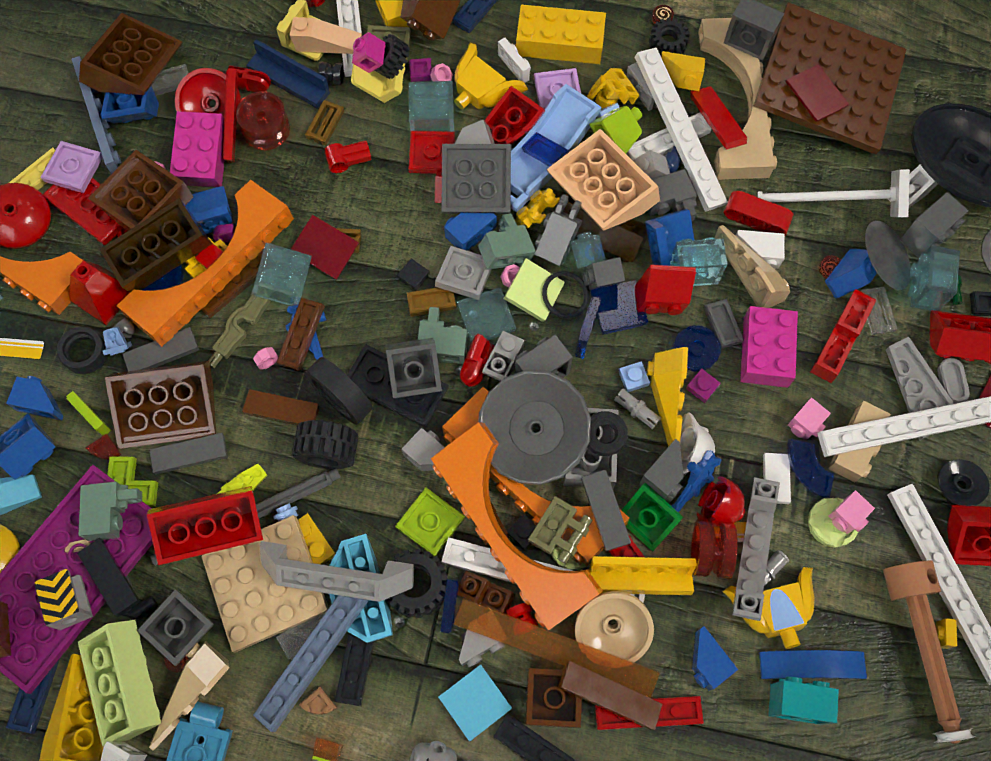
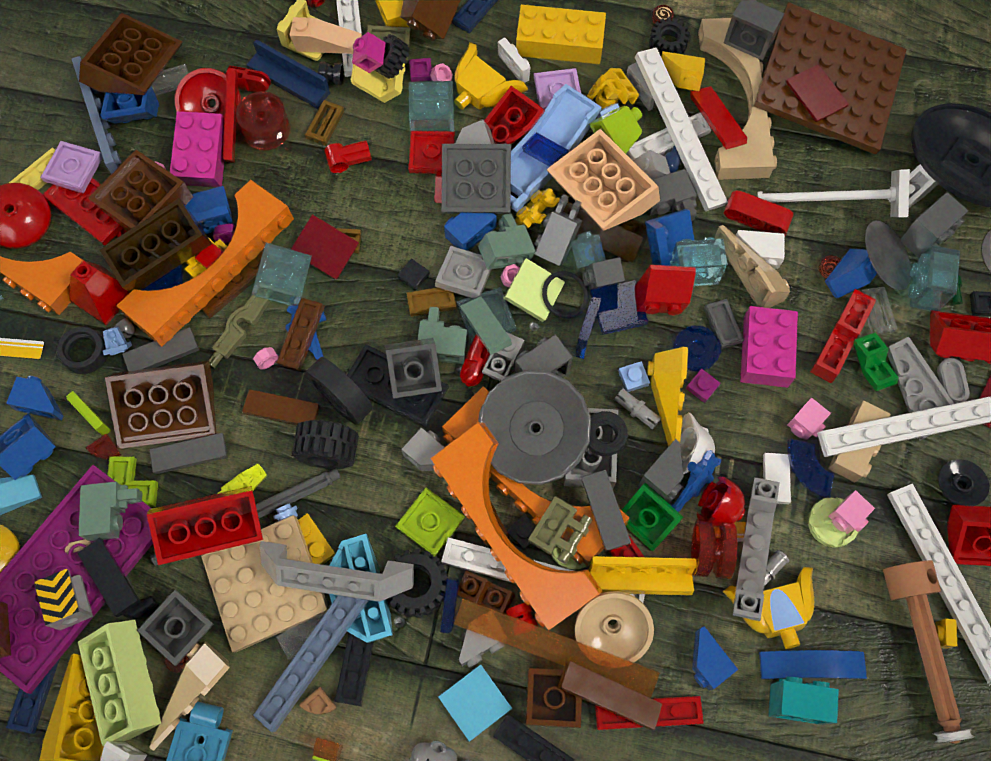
(486, 325): none -> sand green tile
(872, 359): none -> green slope

